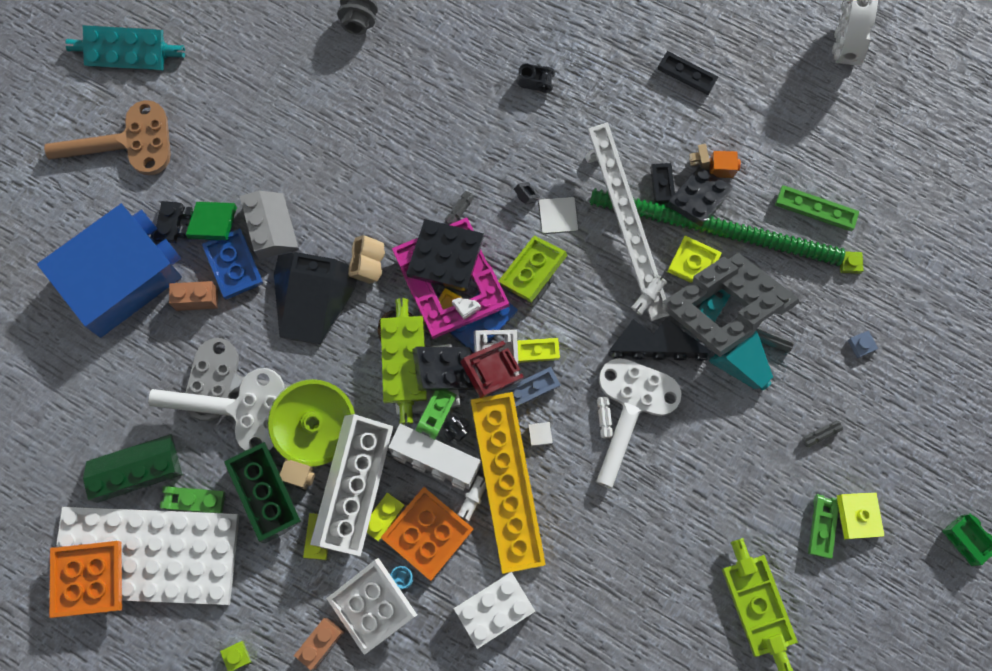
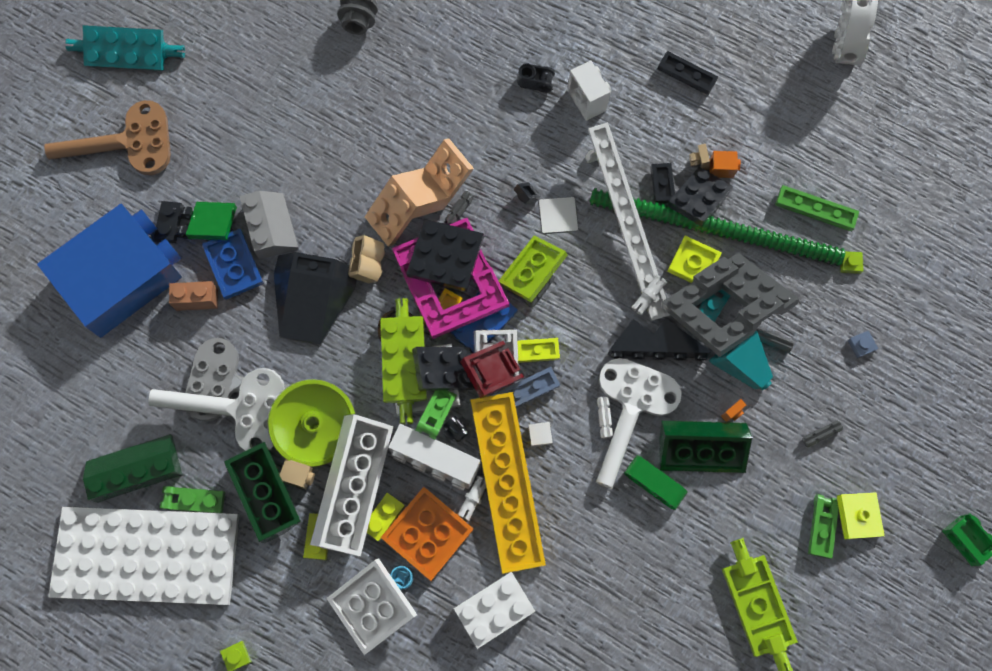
(85, 579): orange plate -> none
(319, 644): nougat brick -> none
(418, 192): none -> light nougat bracket
(466, 307): white tile -> none
(588, 90): none -> white brick
(655, 482): none -> green beam
(704, 446): none -> dark green slope
(734, 412): none -> orange plate

